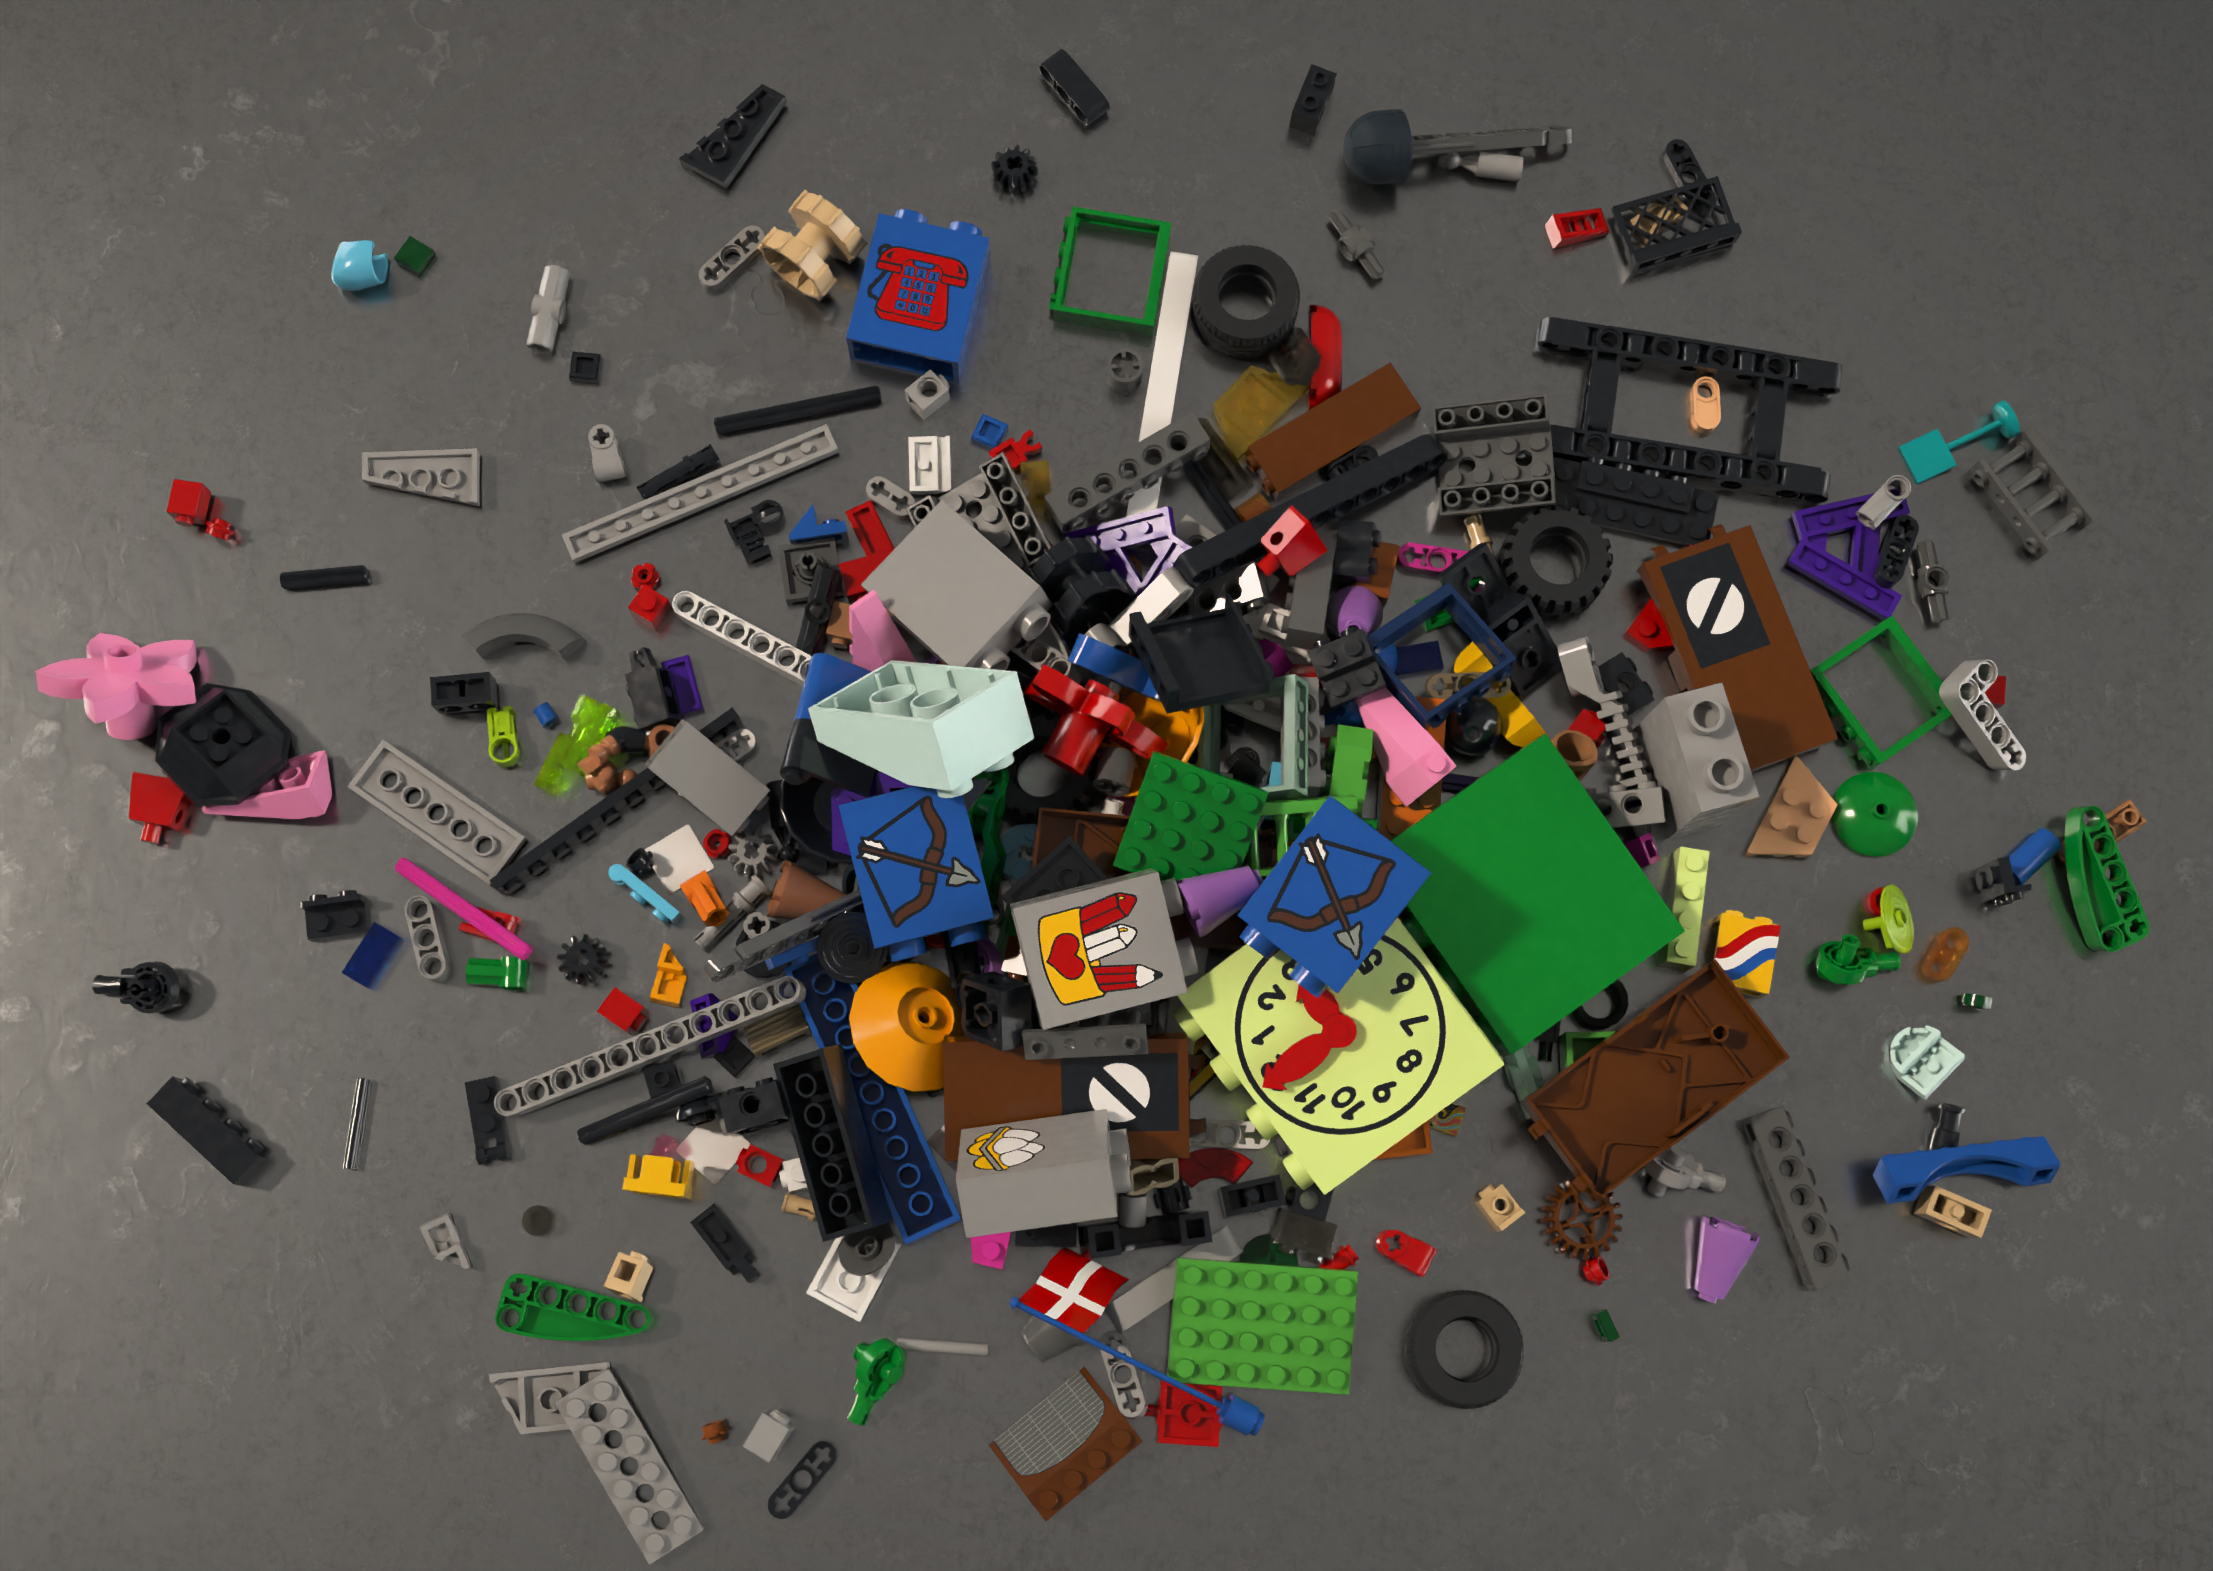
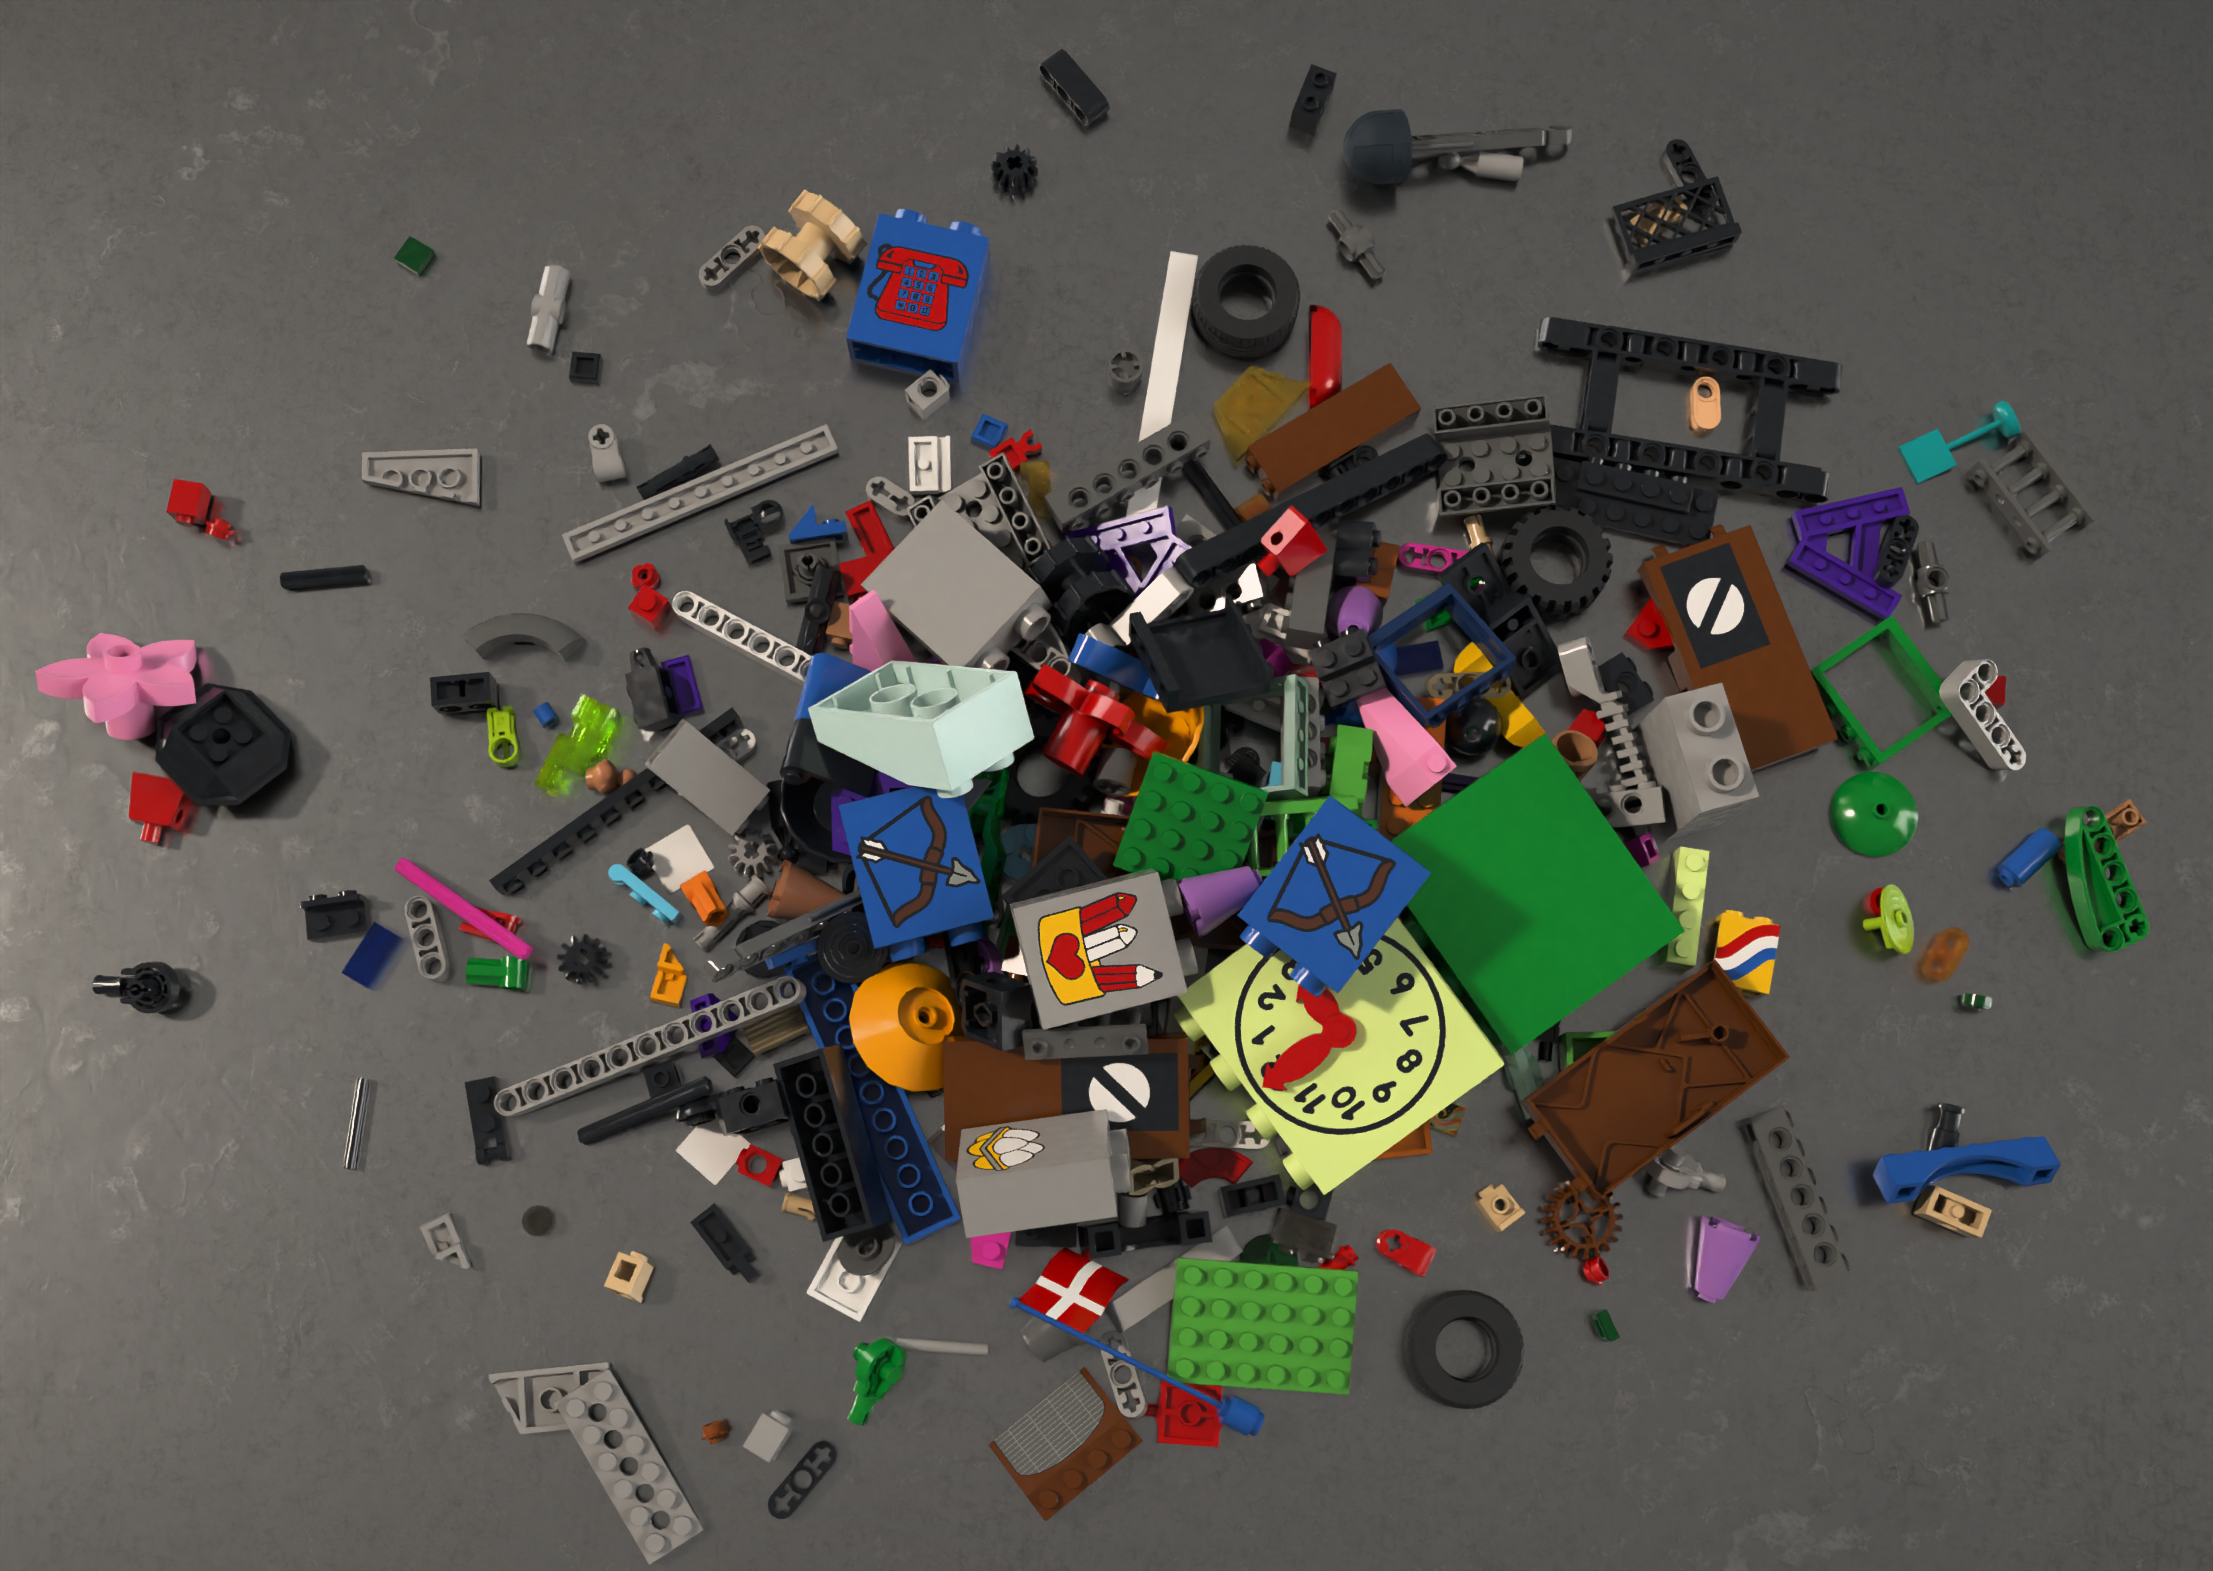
(207, 1130): black brick -> none
(295, 793): bright pink wedge -> none
(356, 267): medium azure piece -> none
(435, 792): light grey plate -> none
(560, 1318): green beam -> none
(622, 741): nougat piece -> none
(623, 1011): red brick -> none
(659, 1177): yellow panel -> none
(664, 1146): clear pink pin -> none
(709, 843): red plate -> none
(730, 145): black wing -> none
(749, 924): light grey bush -> none
(797, 409): black axle -> none
(1116, 224): green window -> none
(1221, 466): clear smoke slope -> none
(1296, 360): clear smoke bracket -> none
(1561, 235): red slope -> none
(1602, 1023): black tyre -> none
(1795, 816): light nougat wing -> none
(1852, 961): green pin -> none
(1883, 502): light grey piece -> none
(1923, 1059): light aqua slope -> none
(1997, 883): black bracket -> none

